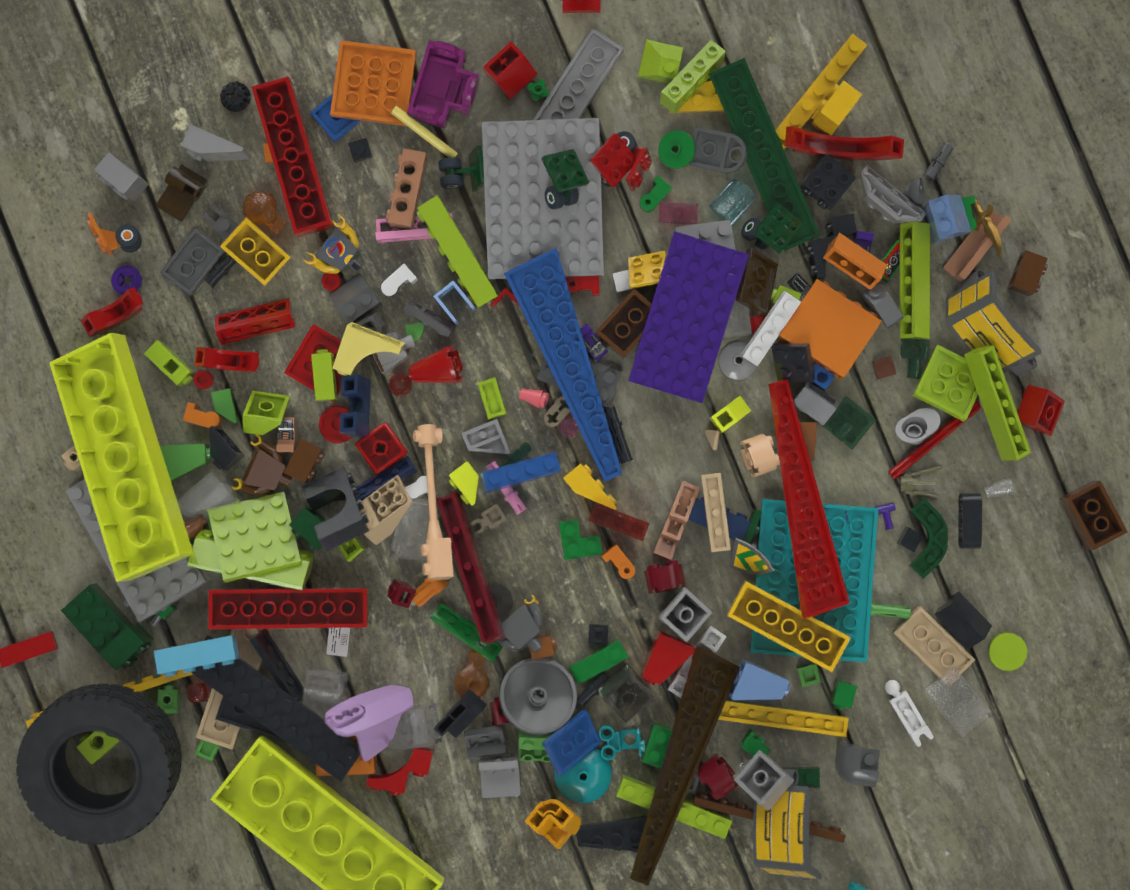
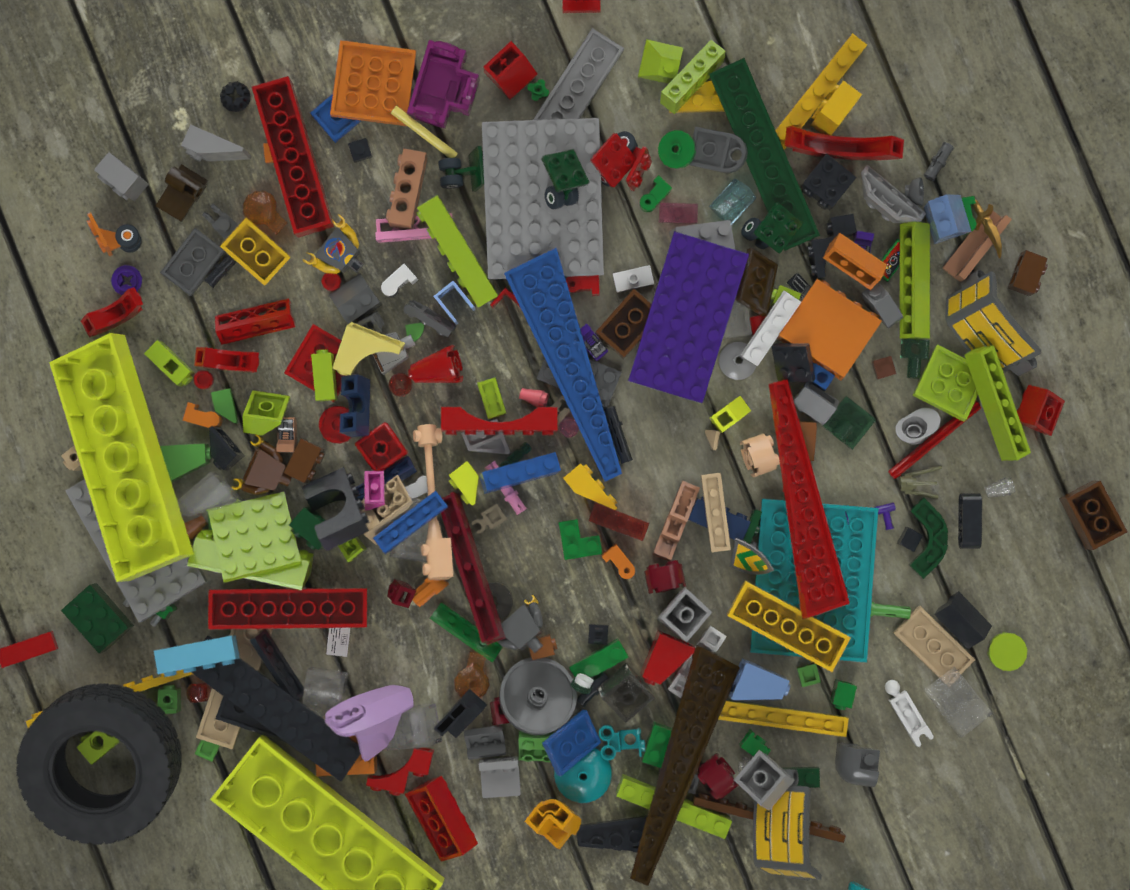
(127, 646): dark green brick -> none
(373, 489): none -> dark pink slope
(410, 522): none -> blue plate
(441, 819): none -> red slope
(458, 420): none -> red arch
(582, 683): none -> piece
(645, 269): yellow plate -> none

